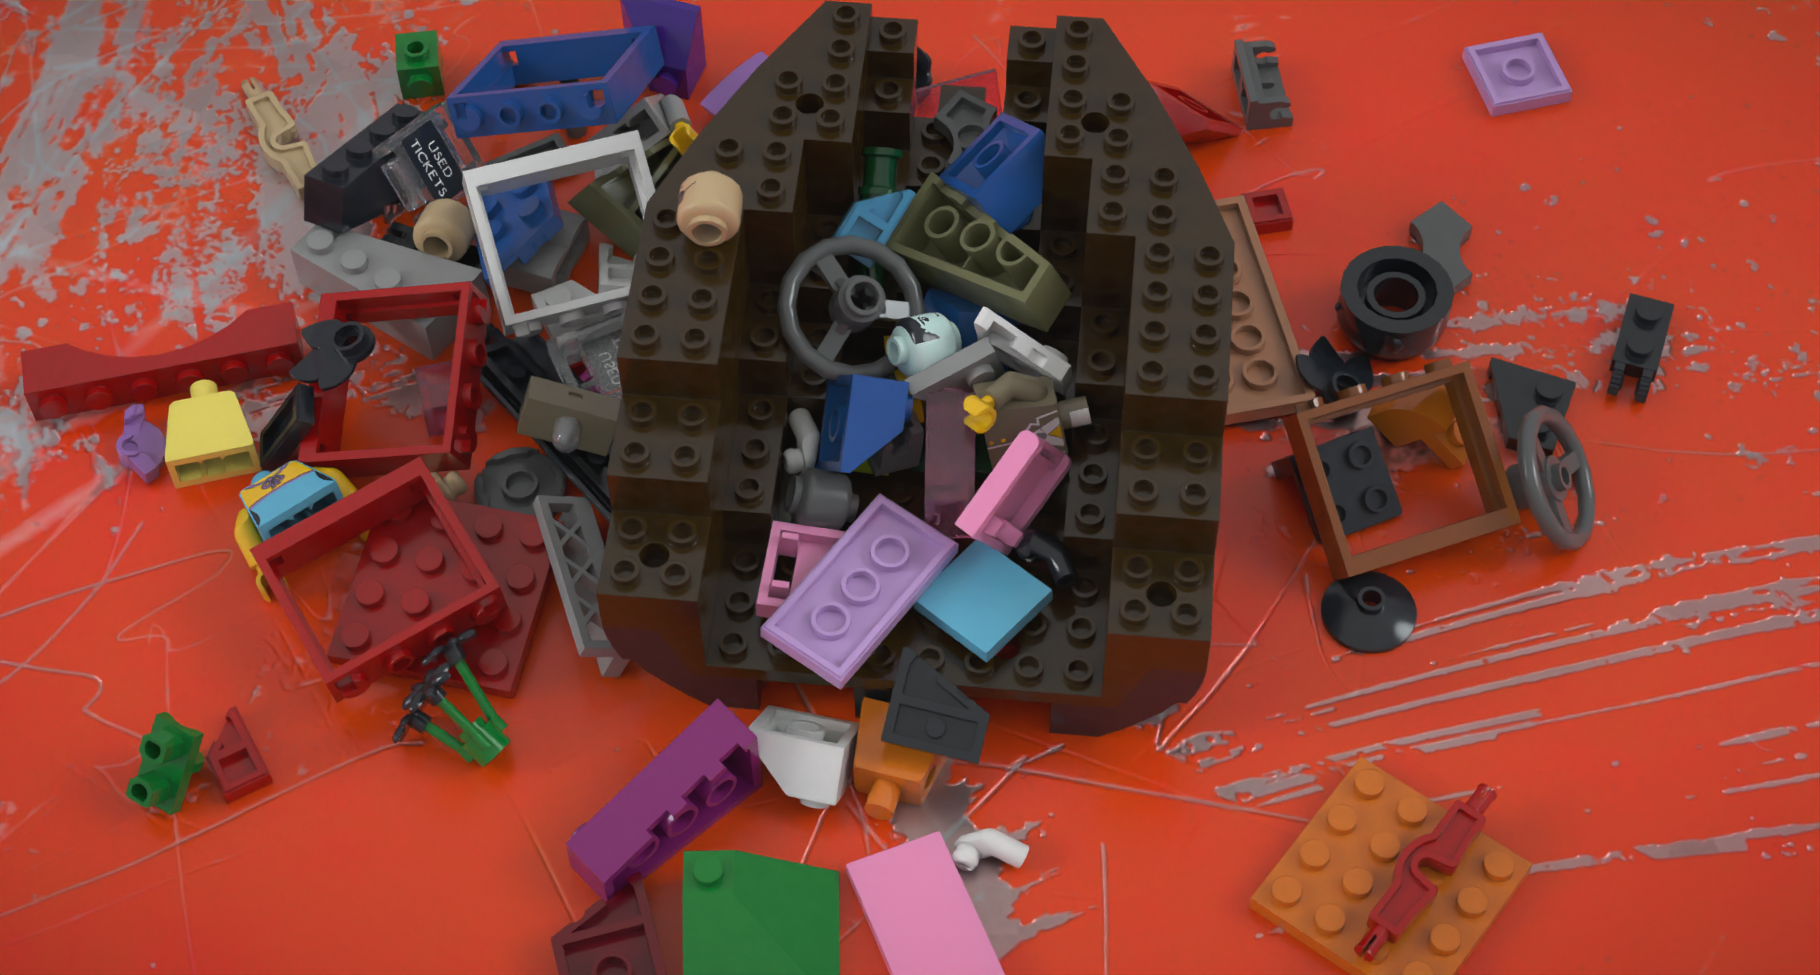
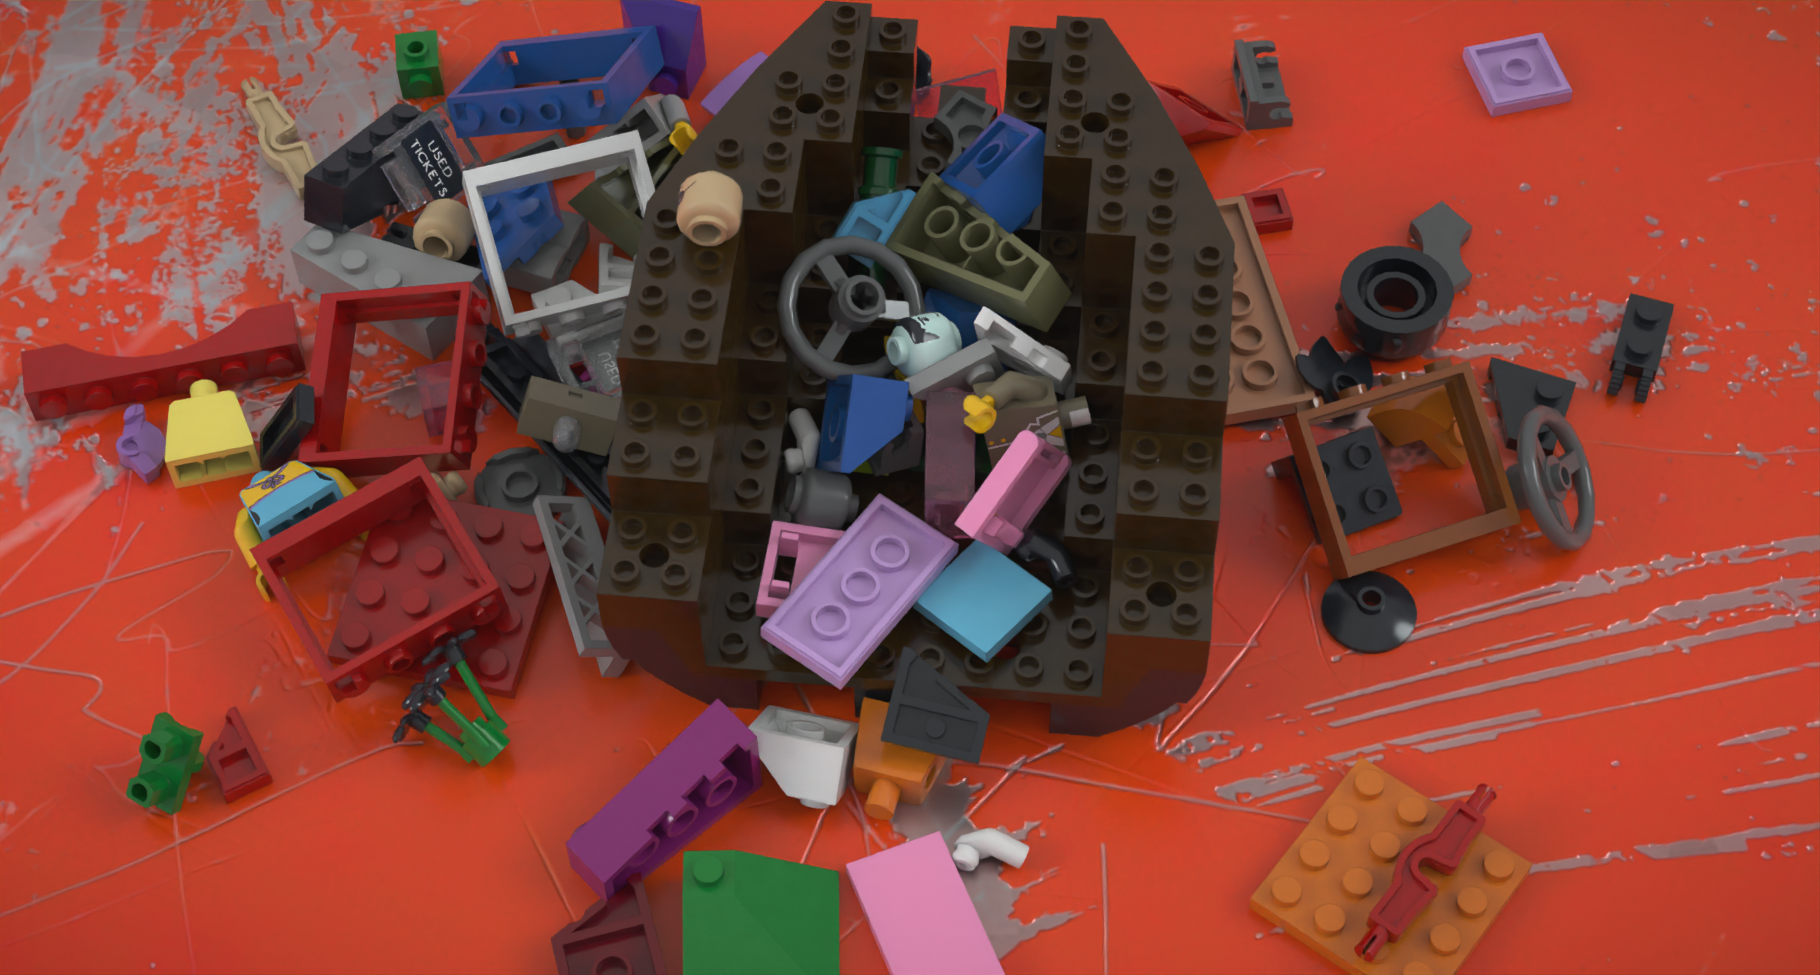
(334, 352): black plate -> none

